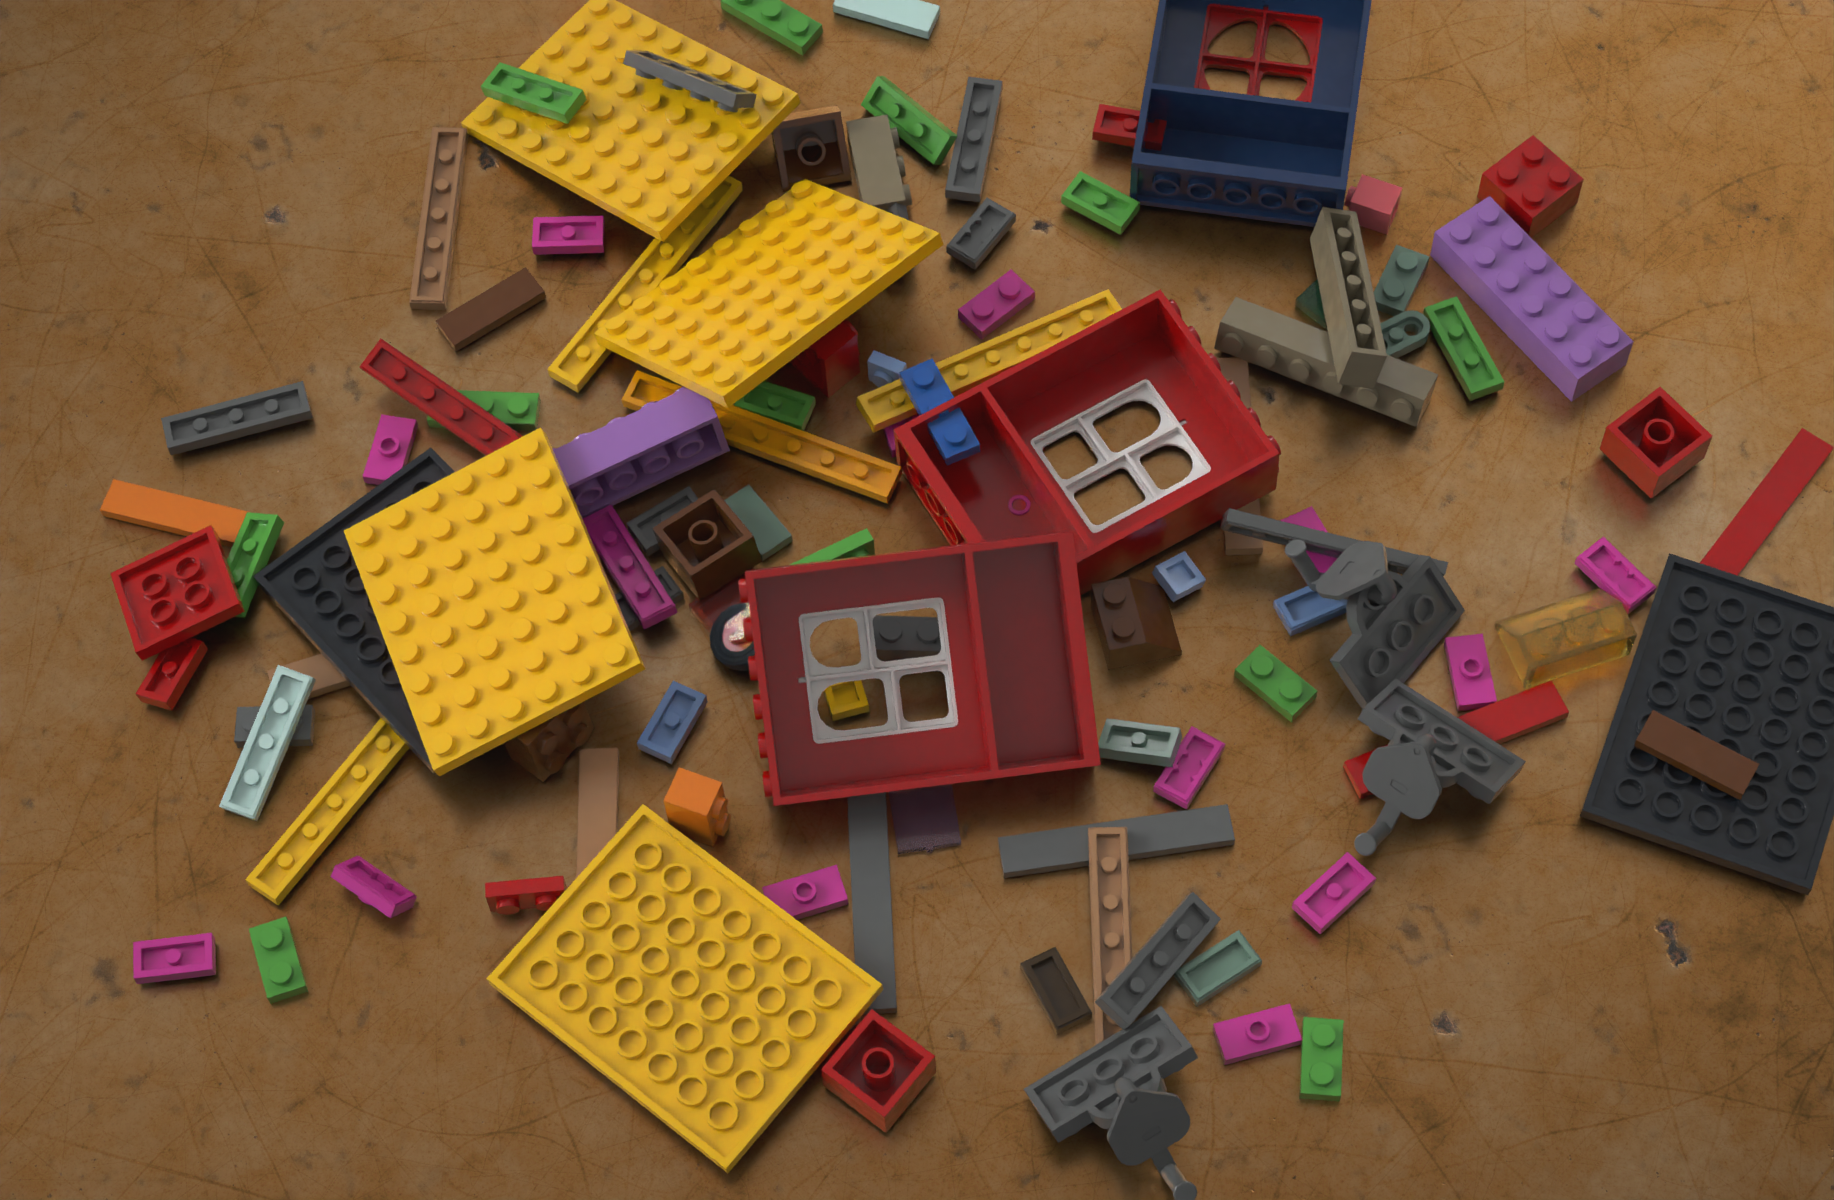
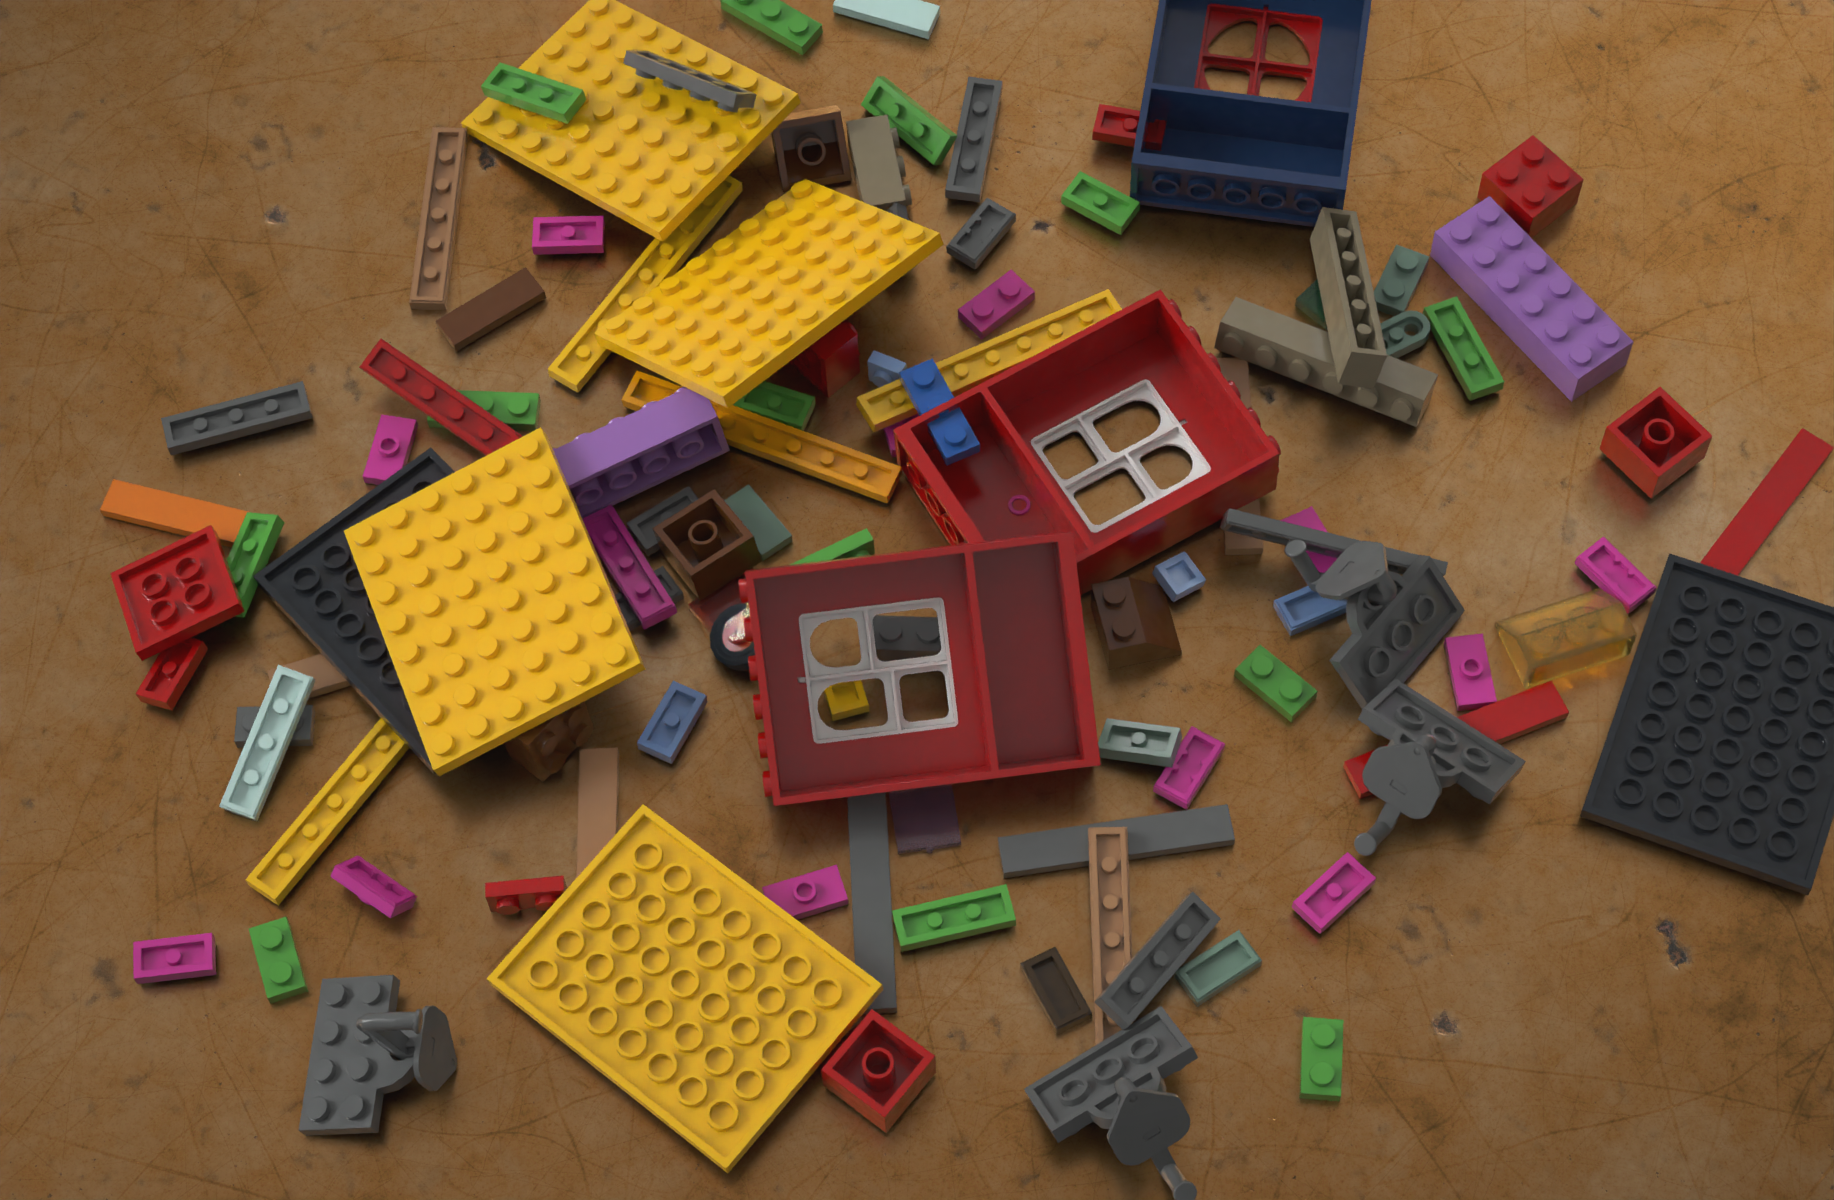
(358, 1051): none -> dark grey plate
(697, 807): orange brick -> none
(954, 917): none -> bright green plate
(1257, 1034): dark pink plate -> none
(1374, 203): coral brick -> none
(1696, 754): reddish brown tile -> none

